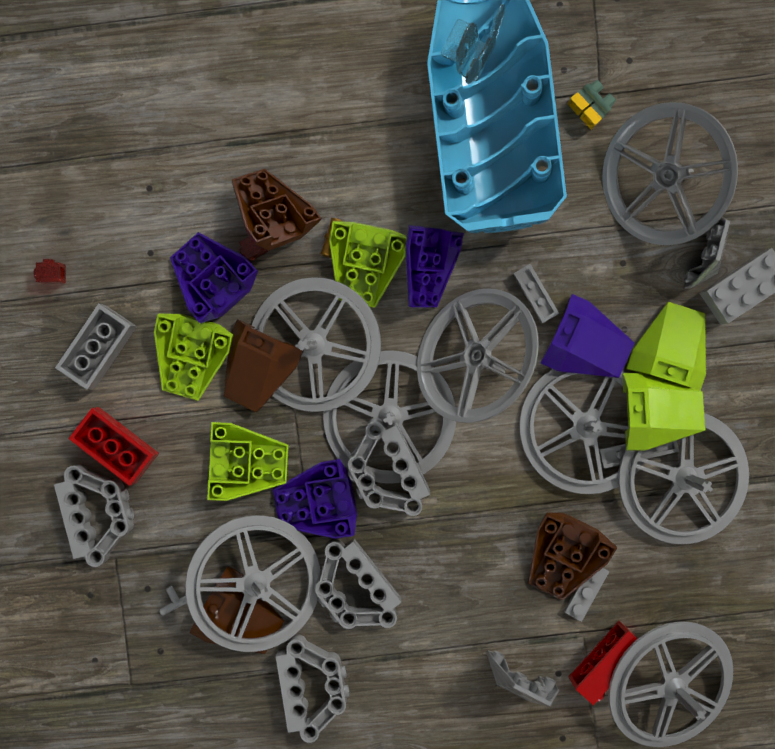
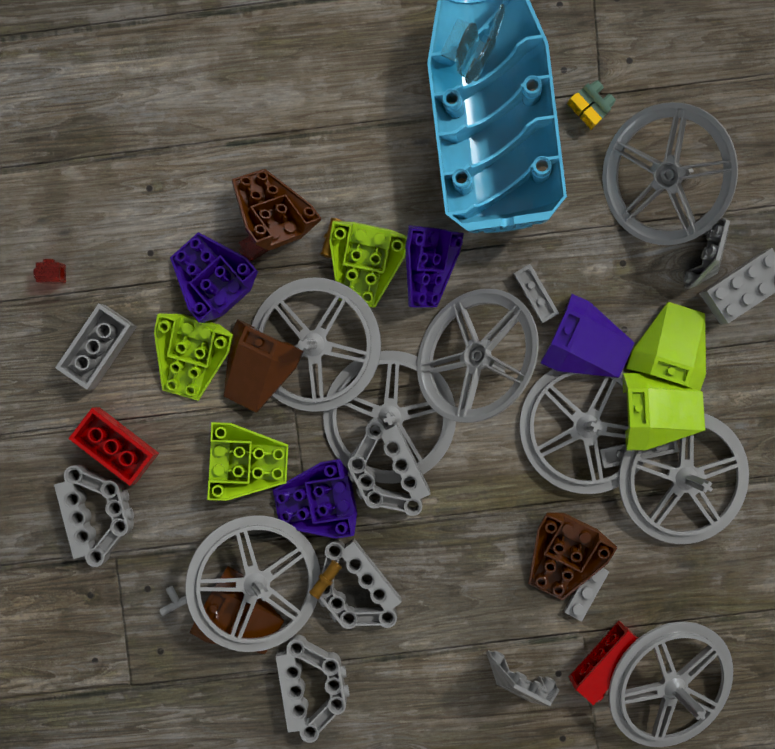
(325, 579): none -> pearl gold pin

